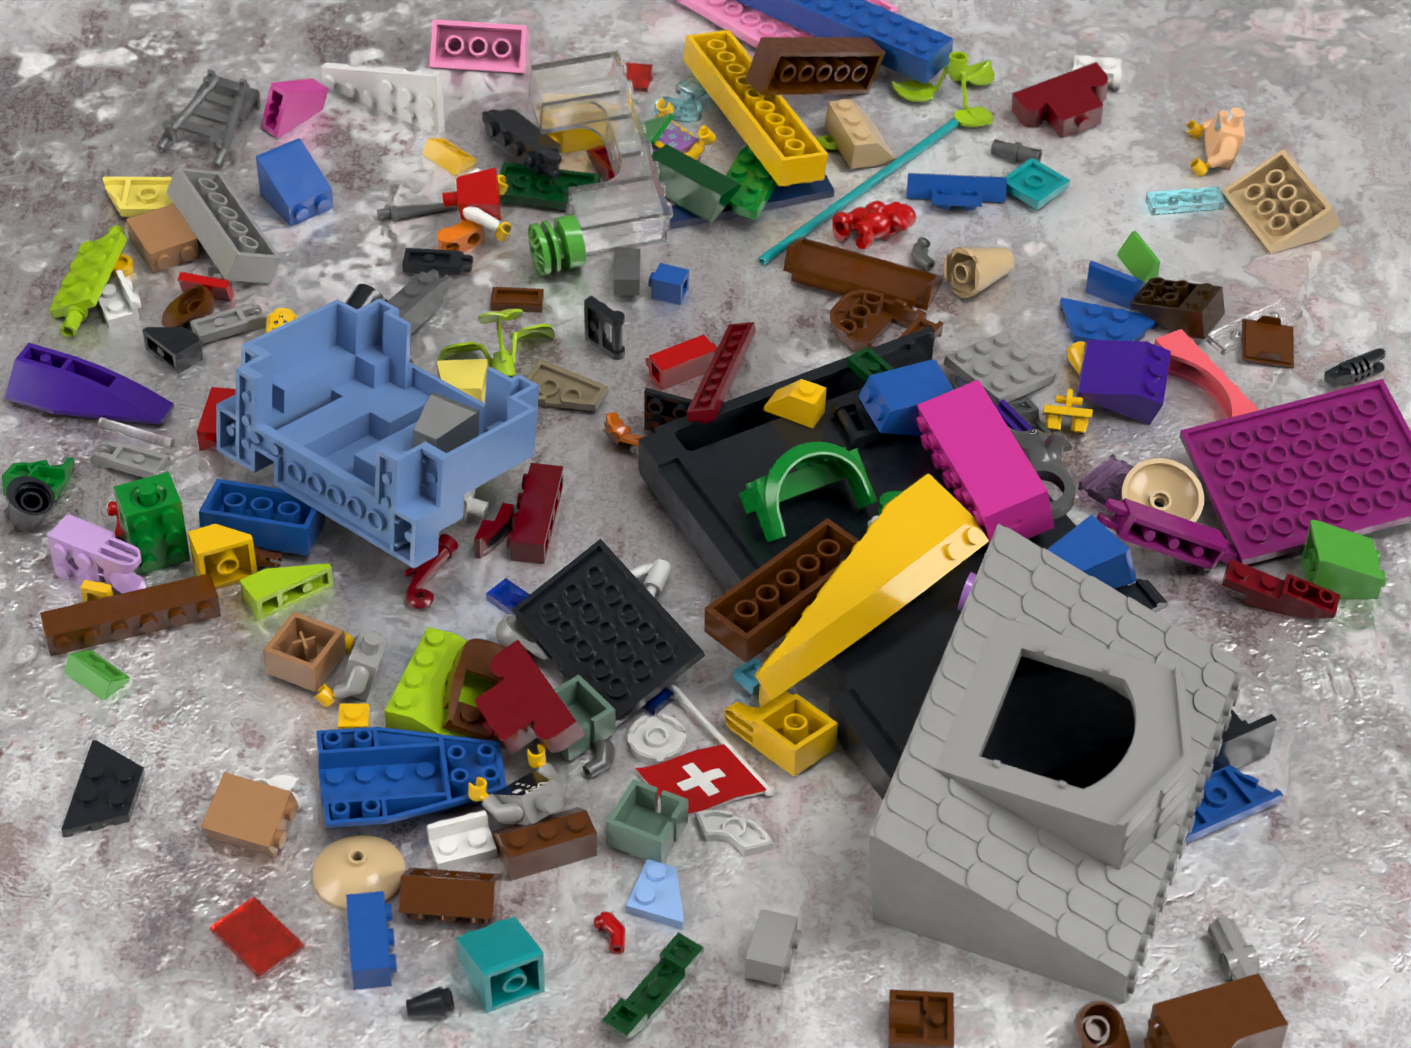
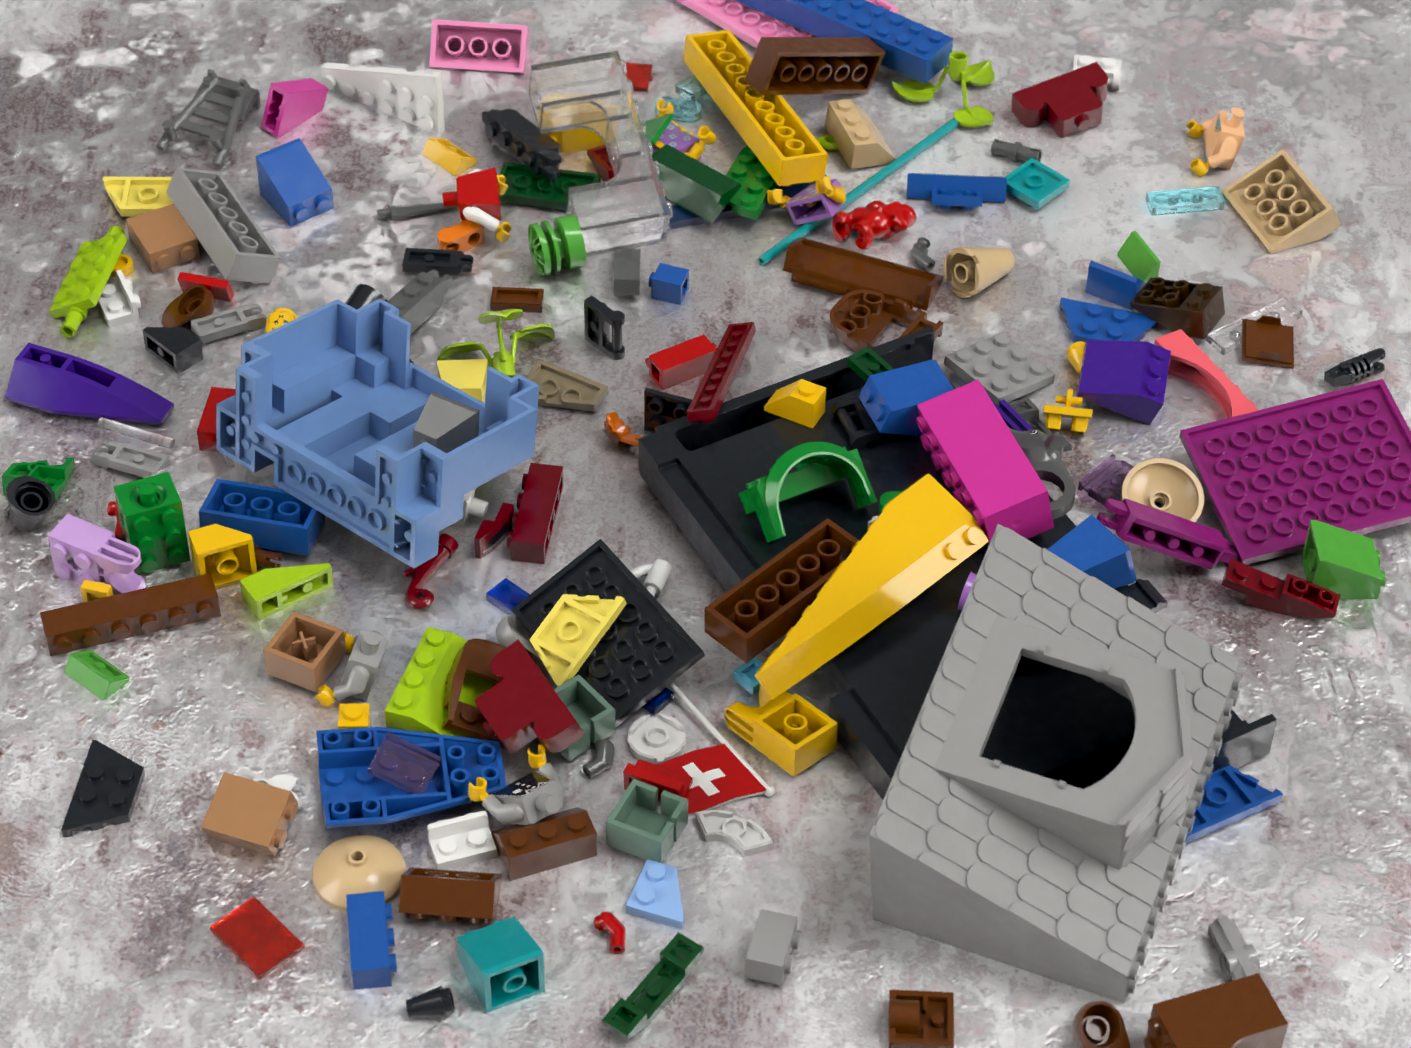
(404, 764): none -> clear purple plate
(573, 632): none -> light yellow wing
(658, 777): none -> red panel
(813, 202): none -> torso

